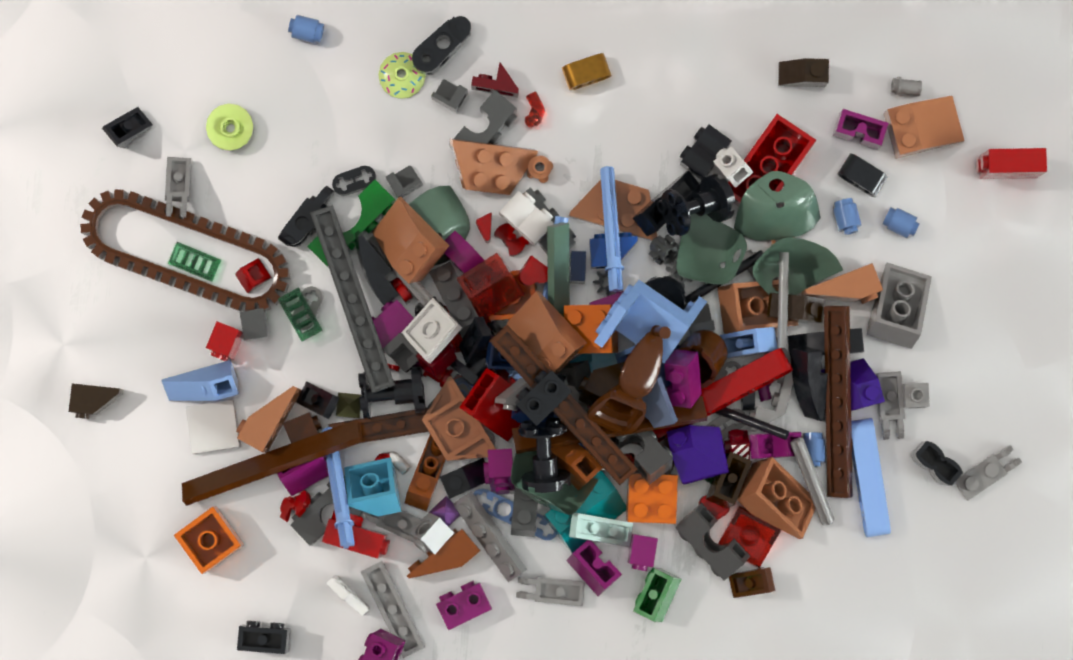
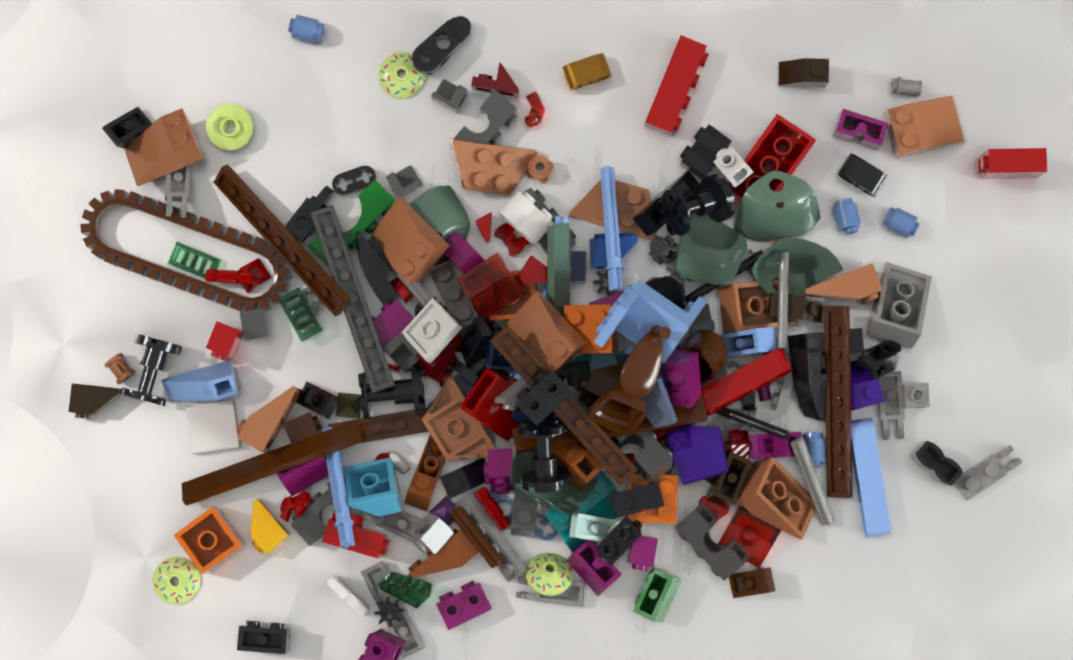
(121, 376): none -> nougat bush
(153, 359): none -> black piece
(163, 148): none -> nougat slope
(188, 580): none -> yellowish green dish
(228, 276): none -> red axle
(266, 529): none -> yellow slope
(281, 240): none -> reddish brown tile
(384, 617): none -> black gear
(412, 590): none -> clear green slope
(476, 537): none -> reddish brown axle
(492, 508): none -> red axle
(549, 582): none -> yellowish green dish
(619, 540): none -> black hinge
(637, 500): none -> black slope
(675, 86): none -> red brick
(880, 358): none -> black piece

